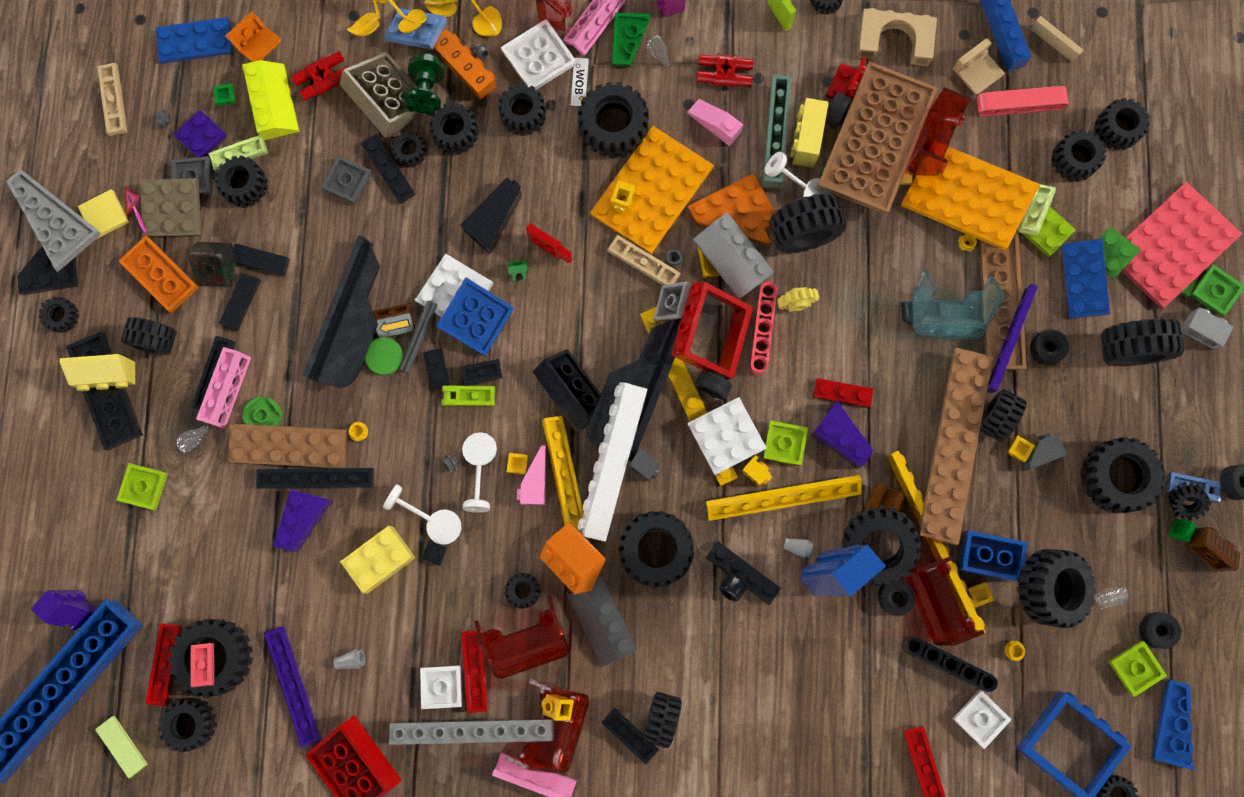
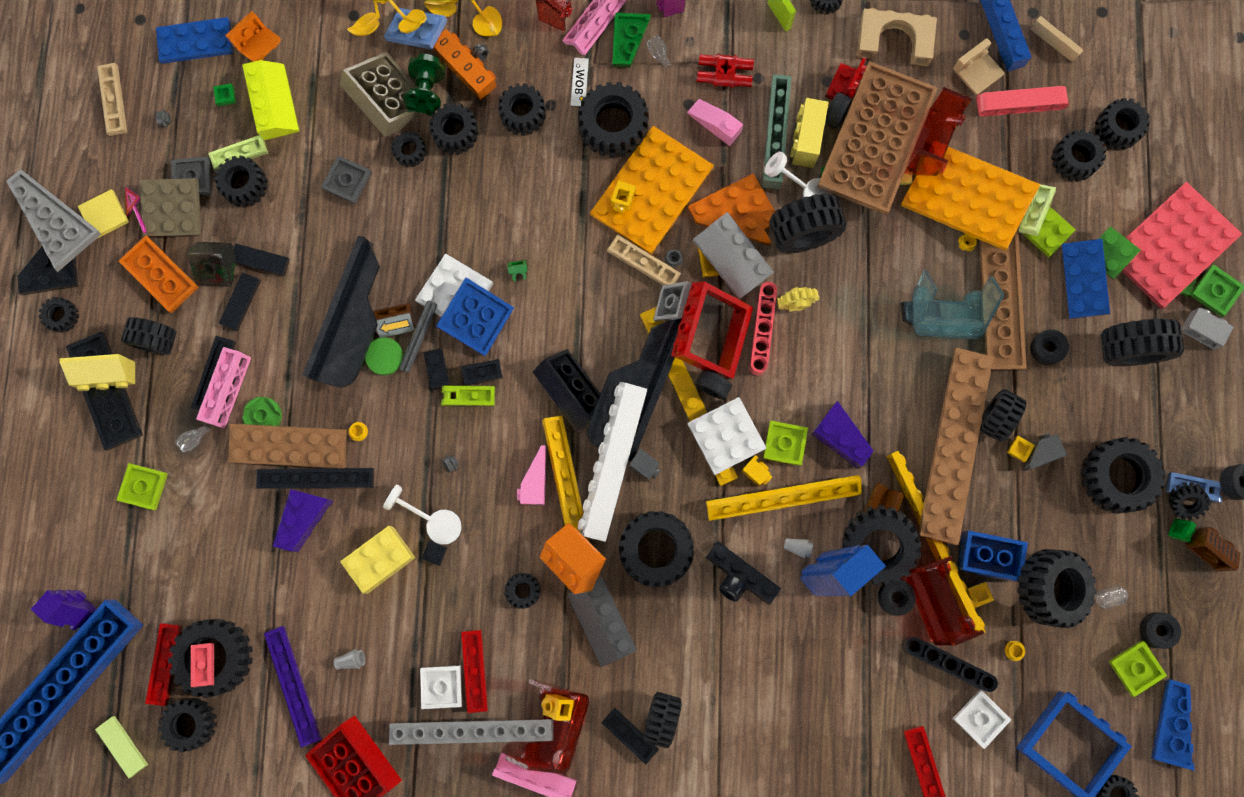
(200, 134): dark purple plate -> none
(313, 72): red pin -> none
(388, 169): black plate -> none
(478, 450): white piece -> none
(492, 215): black slope -> none
(517, 463): yellow tile -> none
(524, 648): clear red windscreen -> none
(538, 55): white plate -> none
(548, 243): red piece -> none
(843, 393): red plate -> none
(1011, 338): dark purple tile -> none

